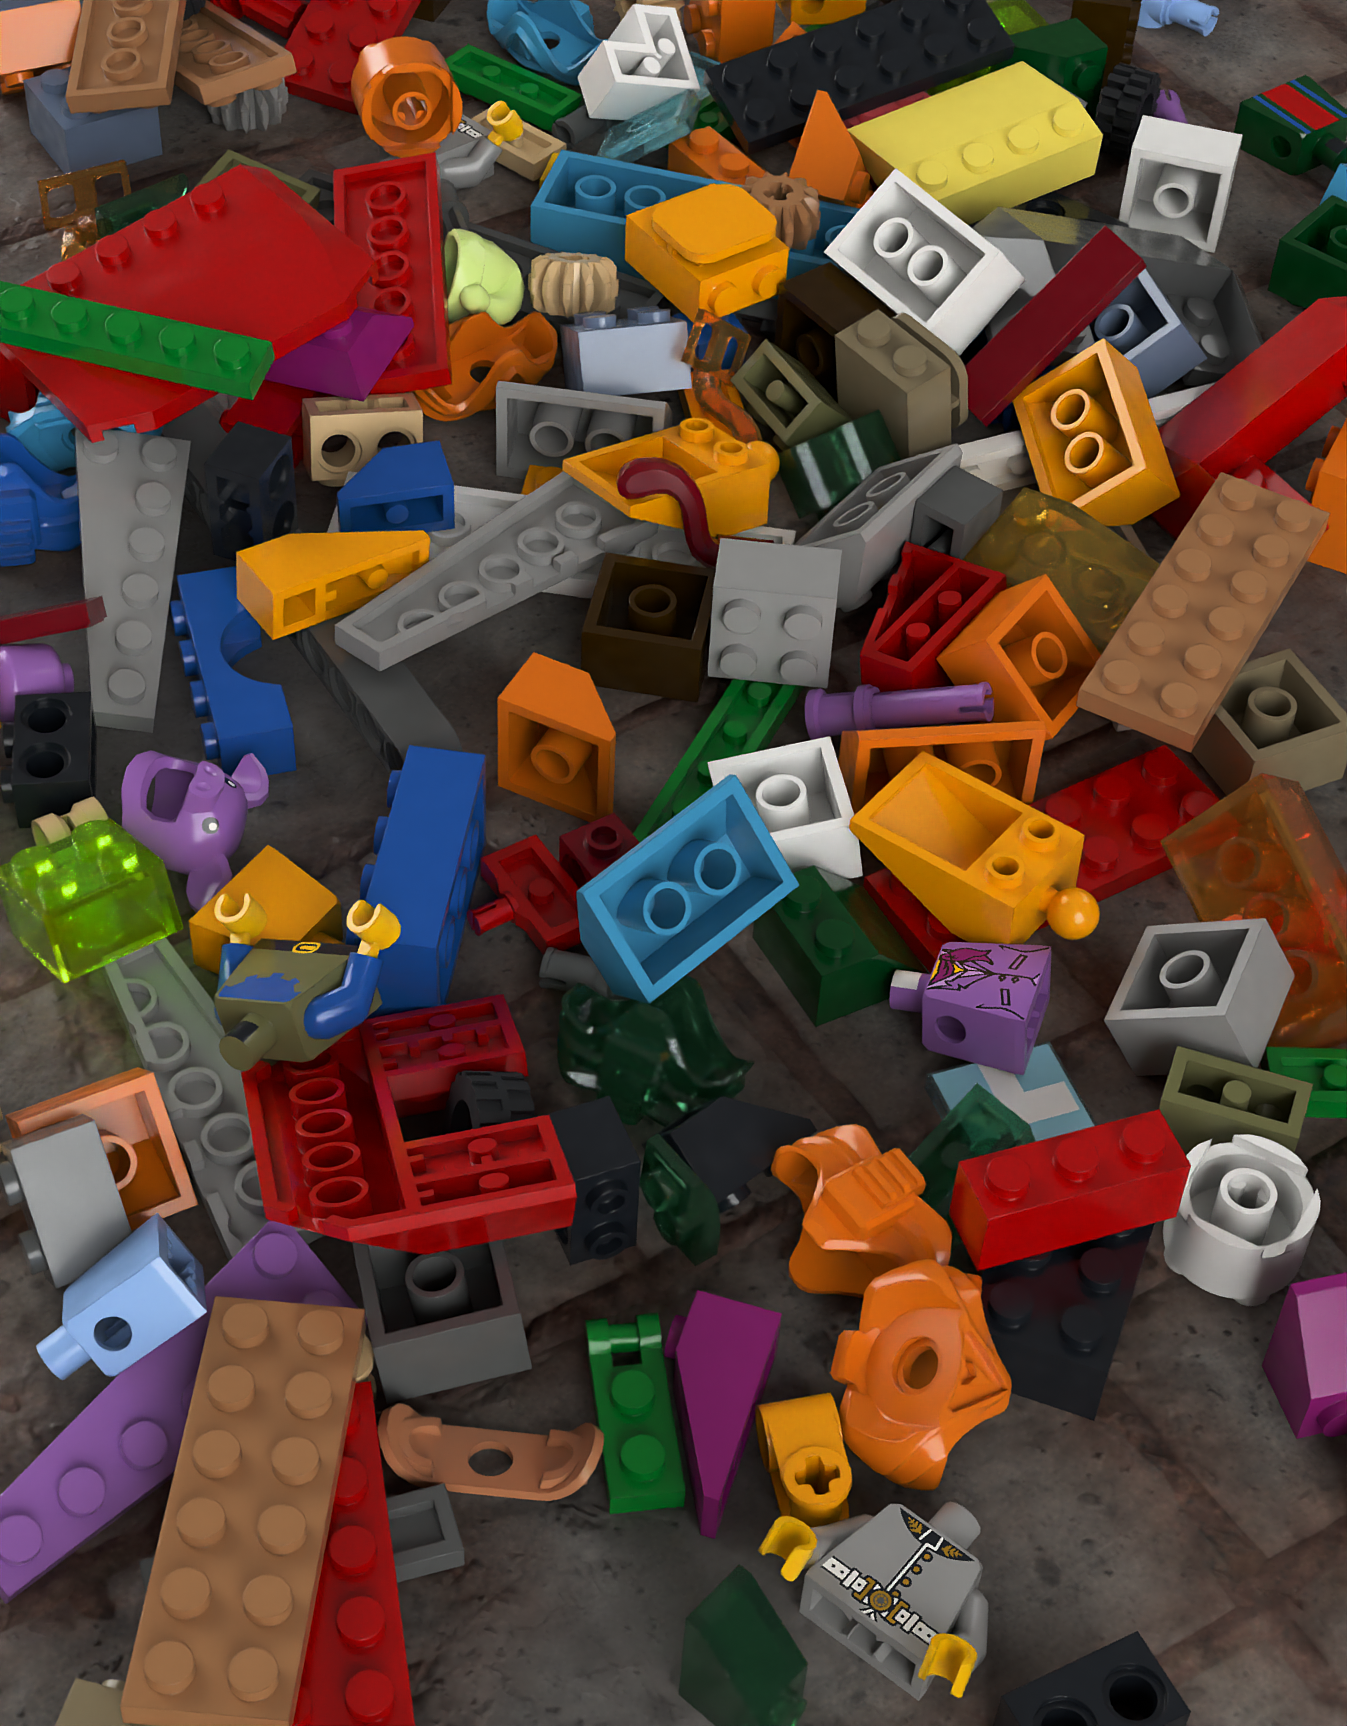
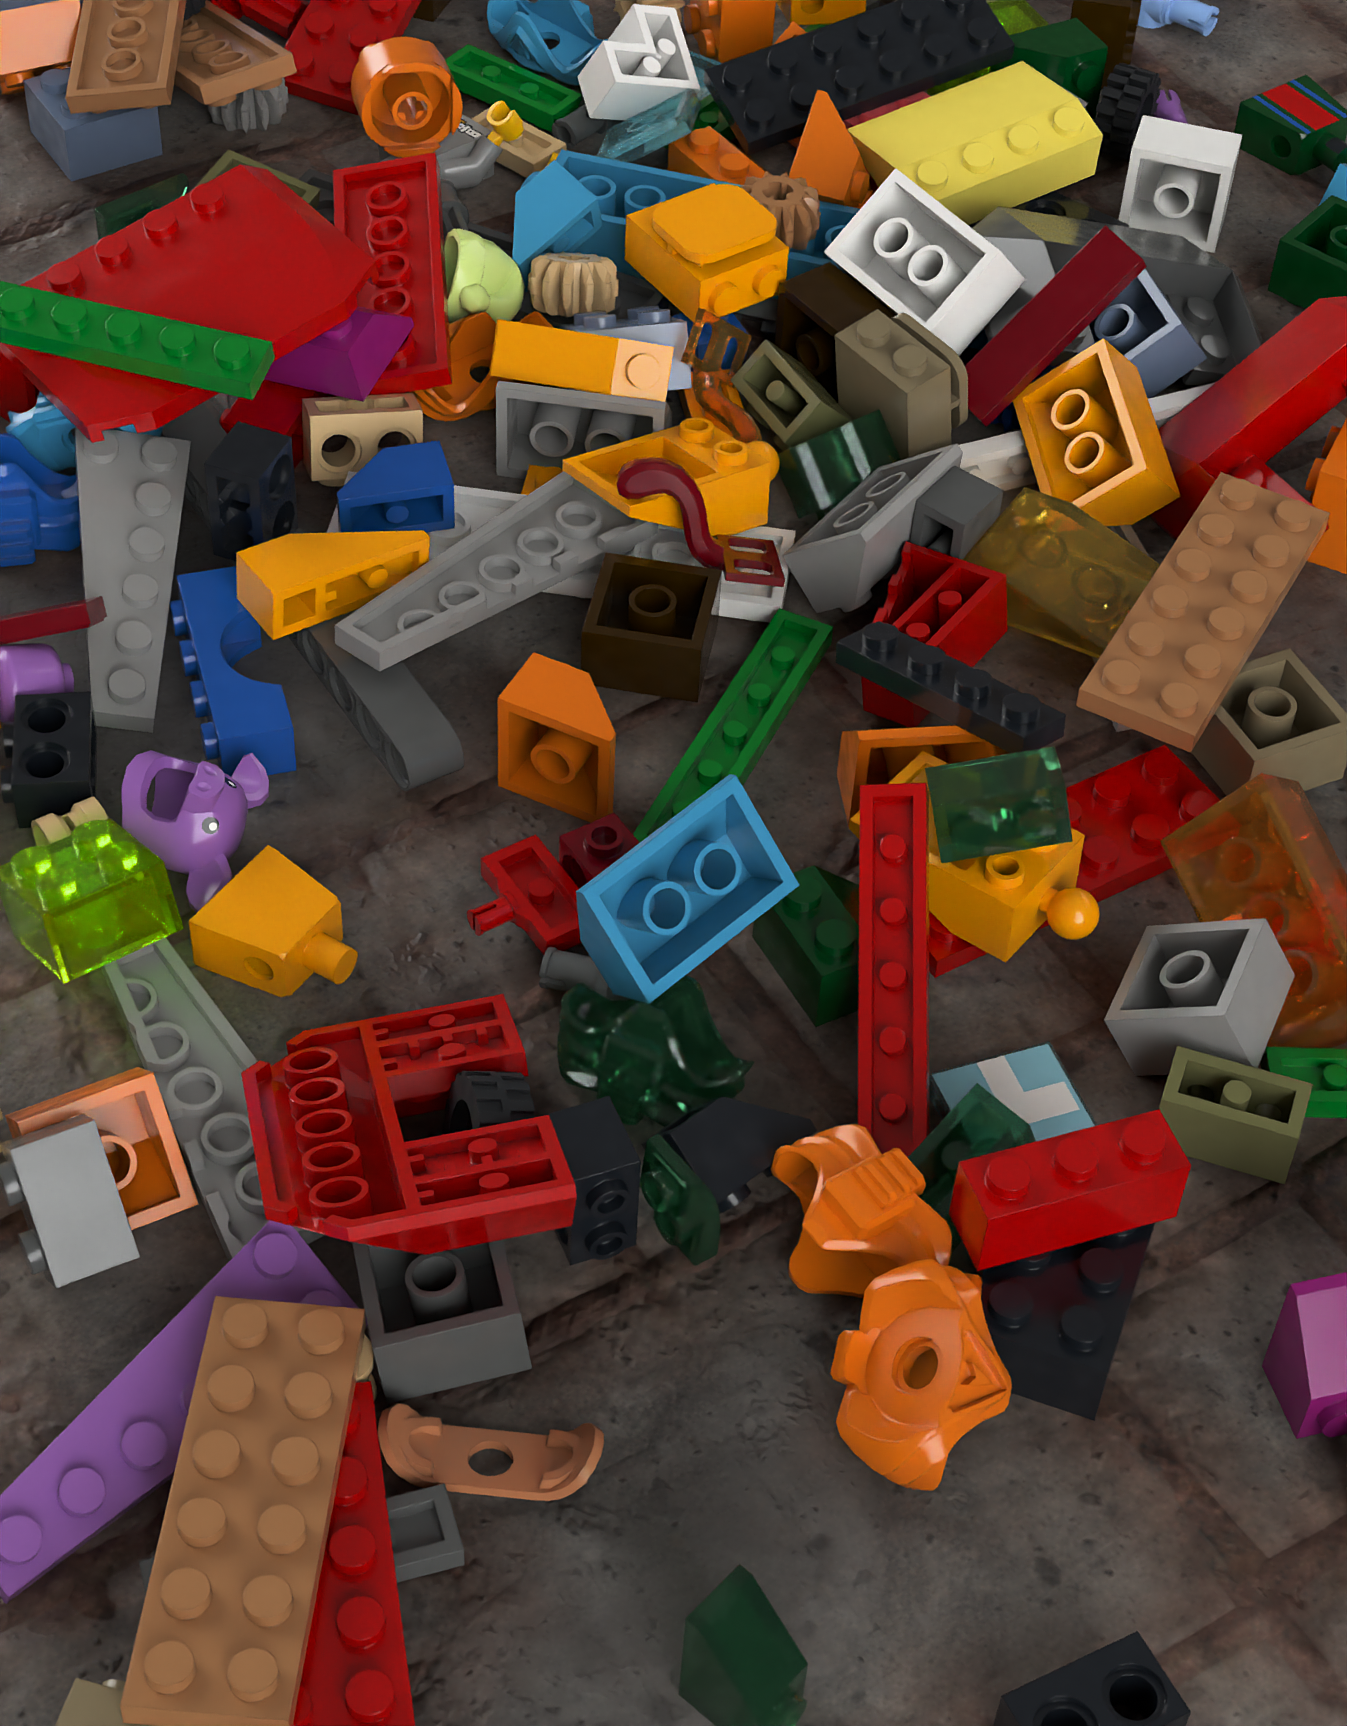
(82, 222): clear orange piece -> none
(127, 1303): light blue torso -> none
(295, 995): torso -> none
(426, 872): blue brick -> none
(552, 216): none -> dark azure slope
(581, 361): none -> light orange slope
(635, 1415): green plate -> none
(718, 1379): magenta slope -> none
(773, 612): light grey brick -> none
(800, 802): white slope -> none
(805, 1458): light orange piece -> none
(873, 709): medium lavender pin -> none
(893, 1590): light grey torso -> none
(894, 965): none -> red plate
(950, 688): none -> black plate
(980, 1001): medium lavender torso -> none
(999, 804): none -> clear green brick
(1028, 654): orange brick -> none
(1242, 1219): white brick -> none

